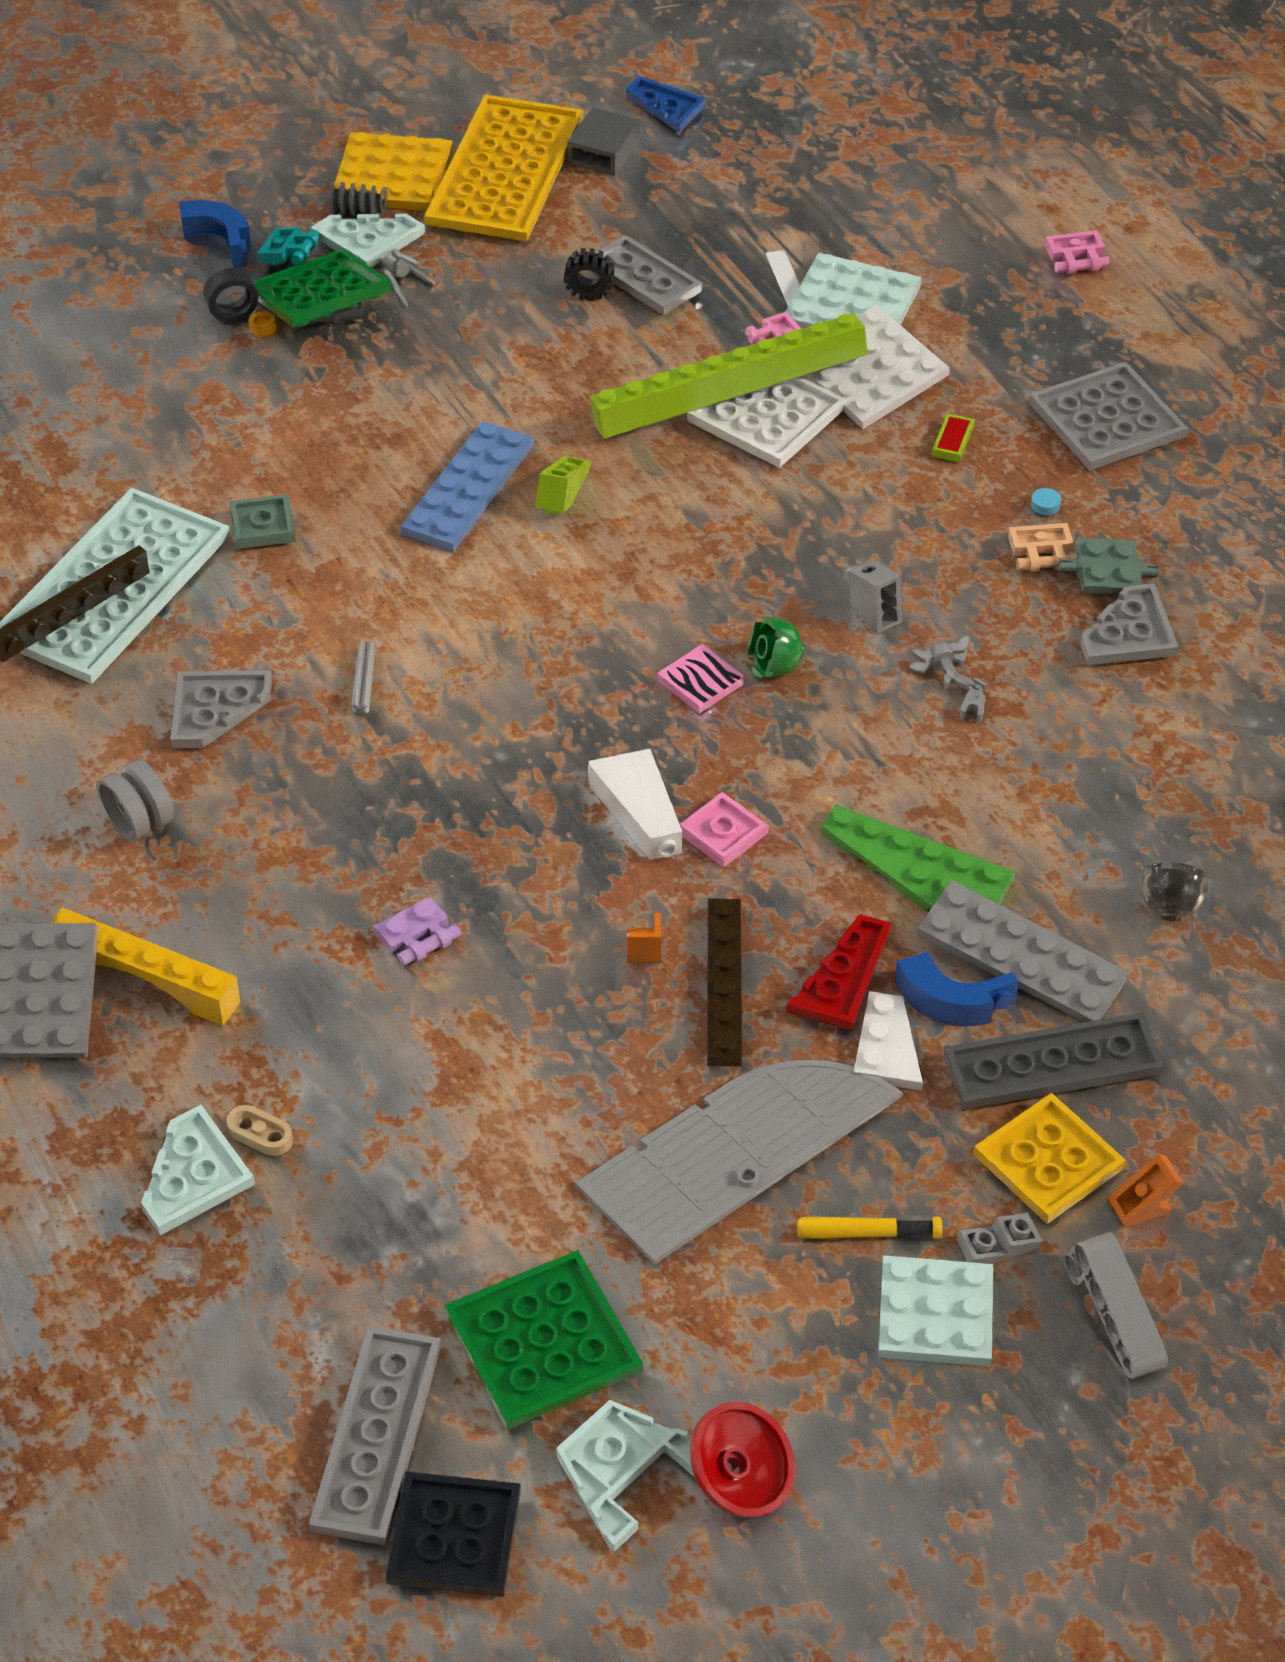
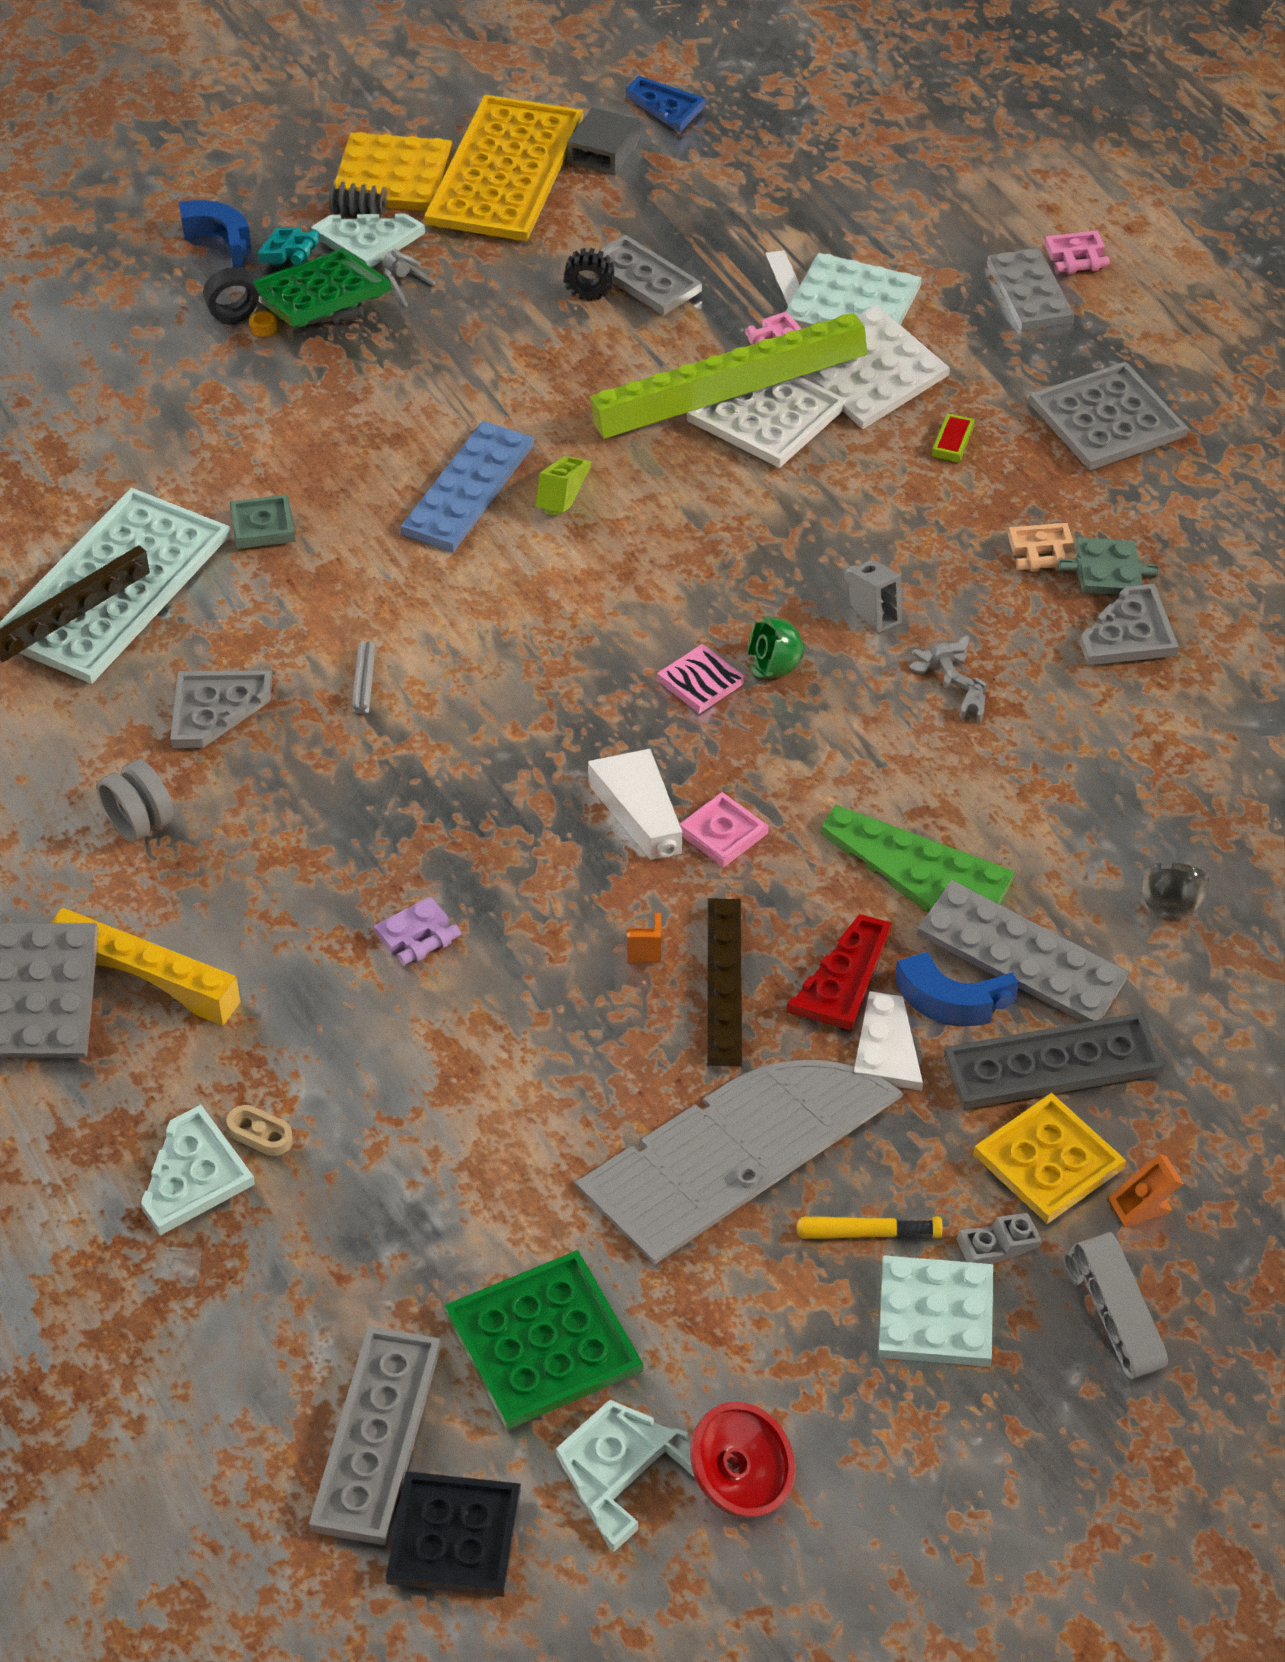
(1030, 289): none -> light grey plate
(1046, 501): medium azure tile -> none

